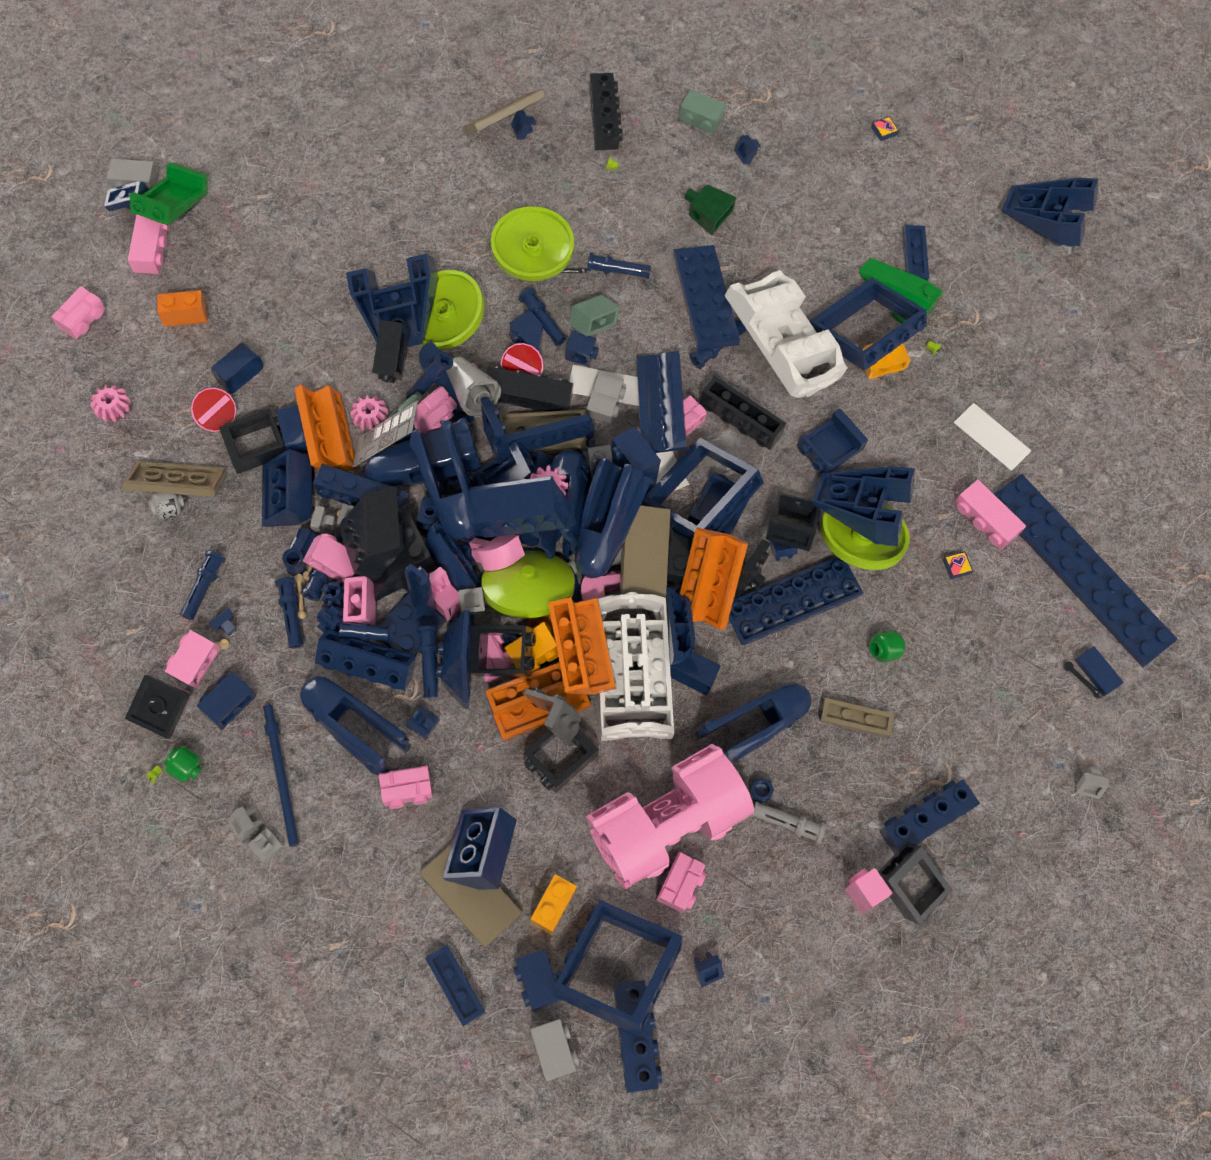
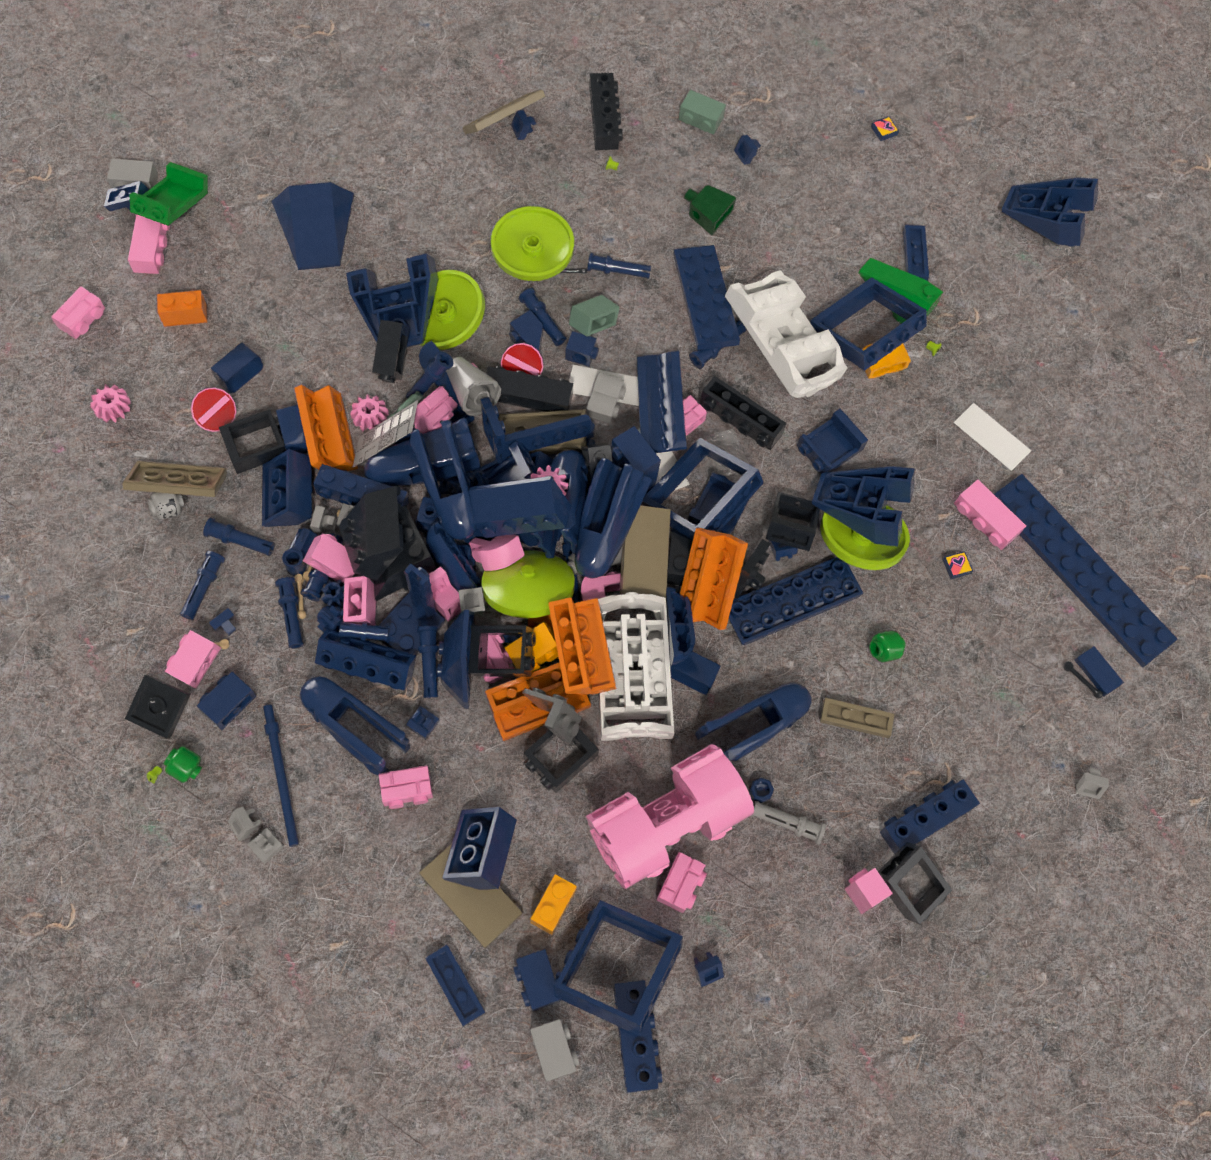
(228, 534): none -> dark blue pin
(315, 222): none -> dark blue wedge

